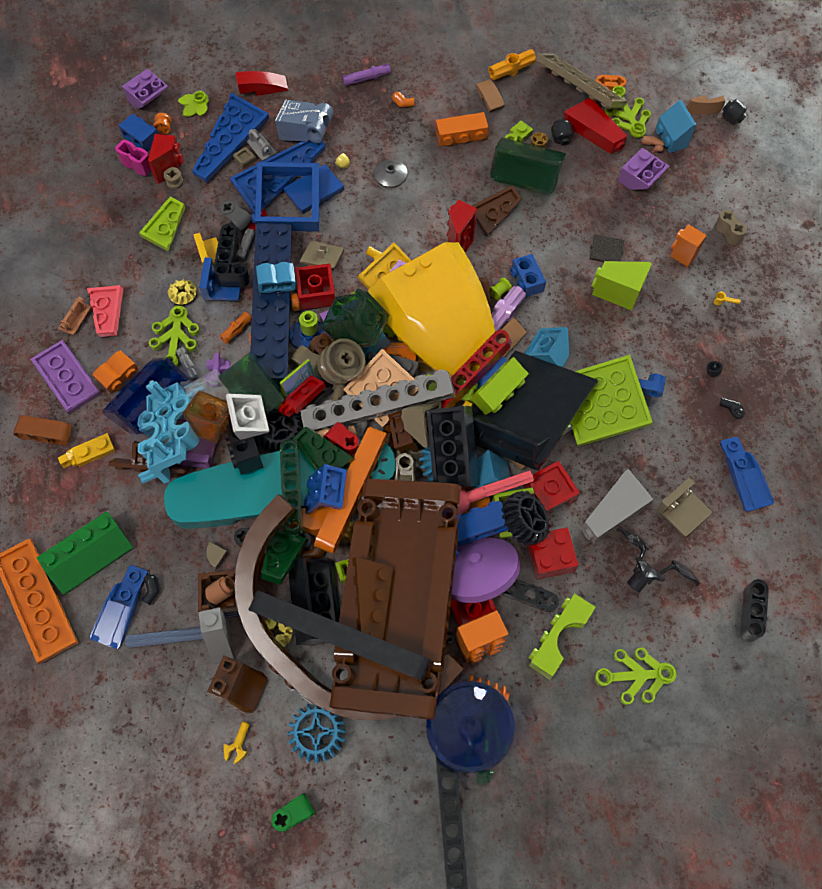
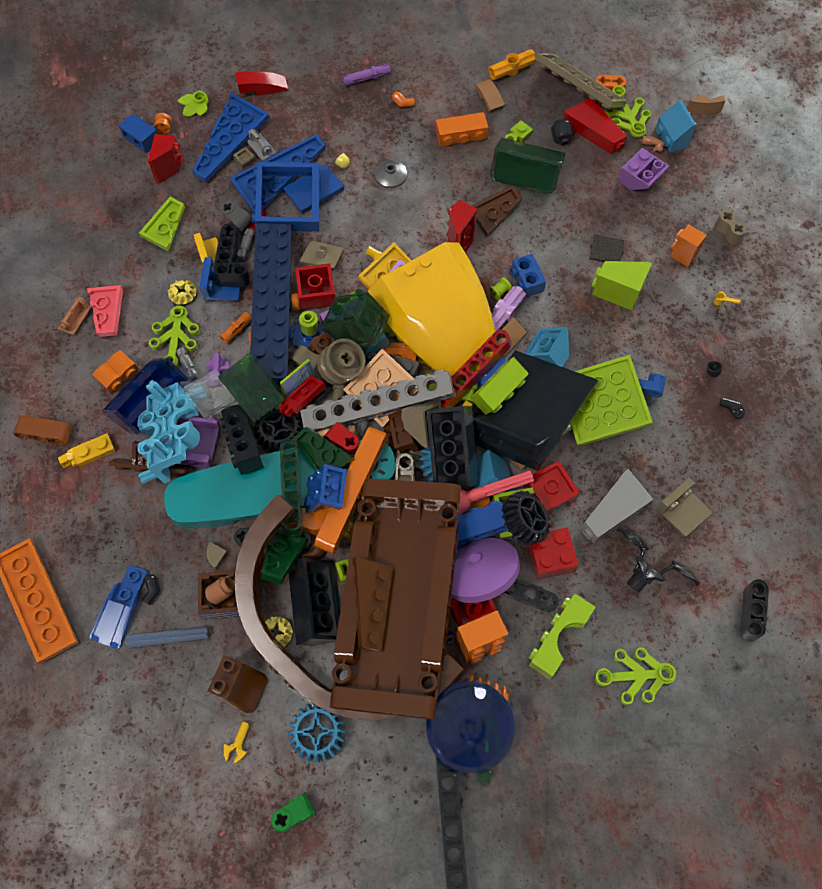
(65, 376): medium lavender tile -> none
(85, 553): green slope -> none
(133, 157): dark pink brick -> none
(144, 88): medium lavender slope -> none
(173, 178): dark tan wheel -> none
(207, 416): clear orange slope -> none
(216, 634): light grey slope -> none
(247, 415): white slope -> none
(275, 277): dark azure brick -> none
(303, 121): sand blue piece -> none
(340, 635): black beam -> none
(539, 139): pearl gold wheel -> none
(734, 111): black head -> none
(746, 475): blue piece -> none

